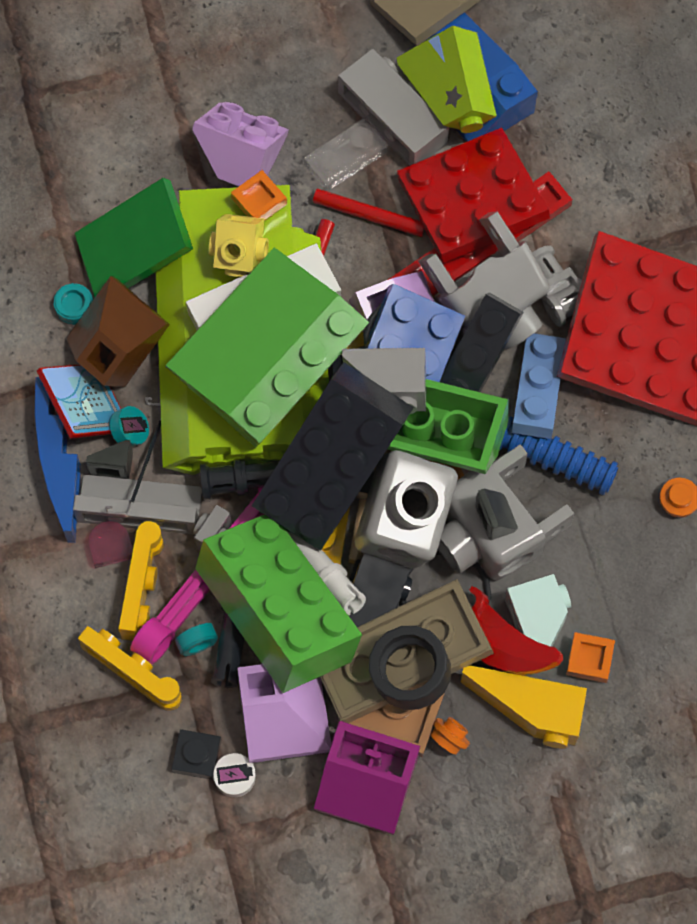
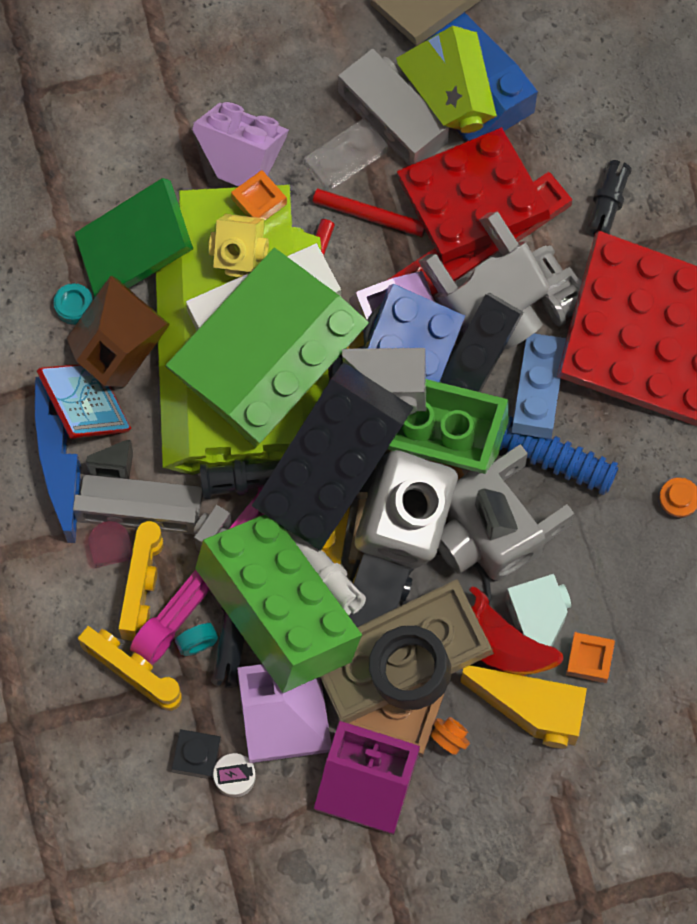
(129, 424): teal tile -> none
(143, 468): black piece -> none
(608, 198): none -> black pin

